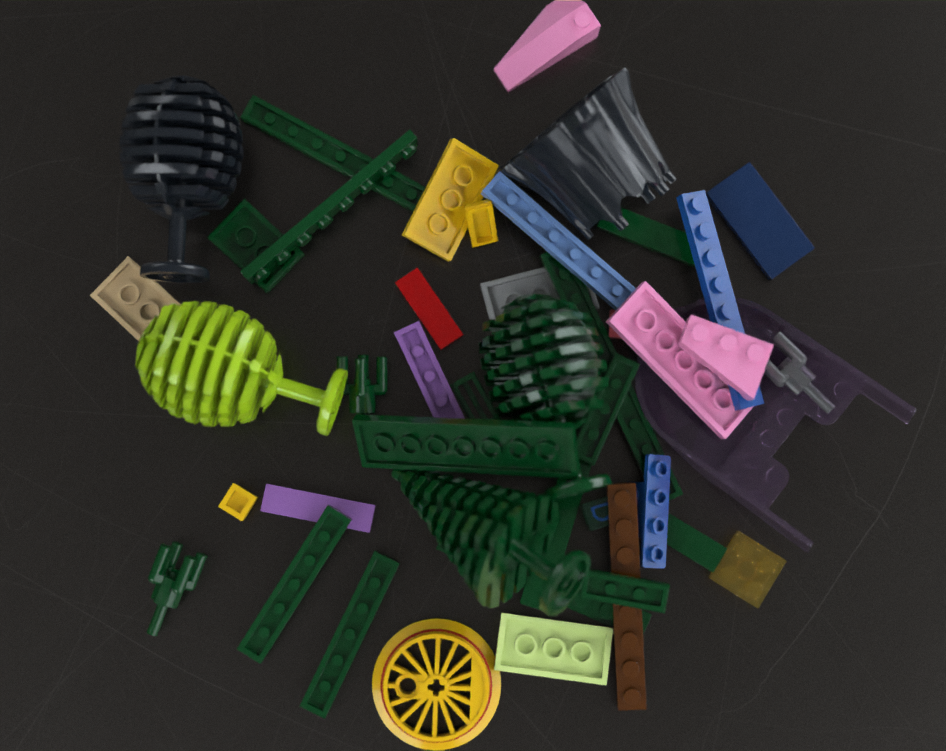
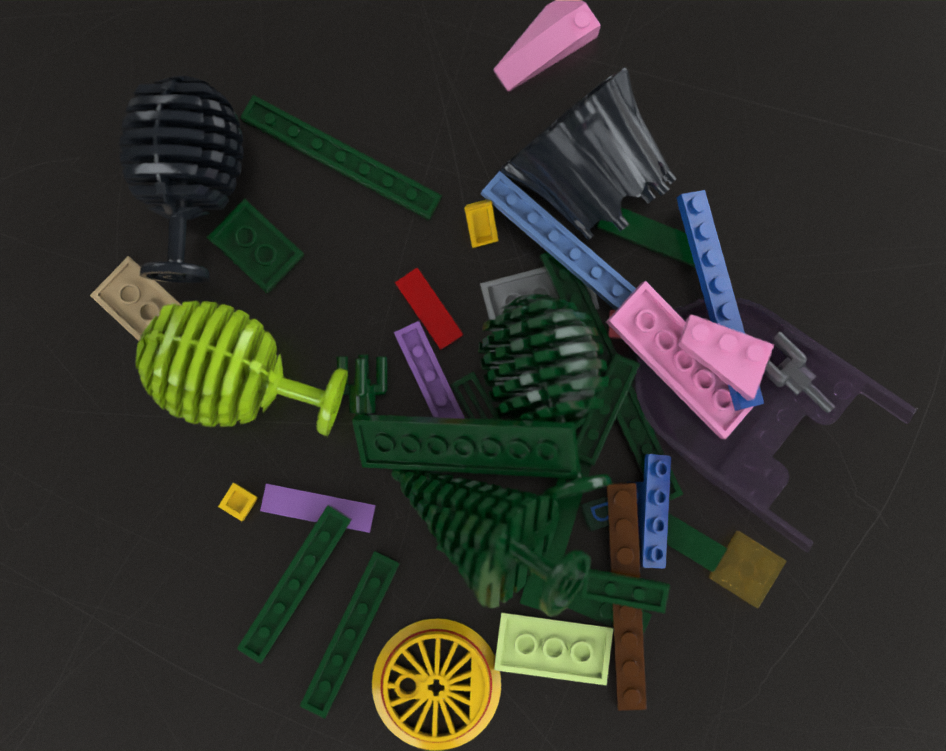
(171, 581): dark green plant -> none
(322, 215): dark green plate -> none
(440, 214): yellow plate -> none
(759, 221): dark blue tile -> none

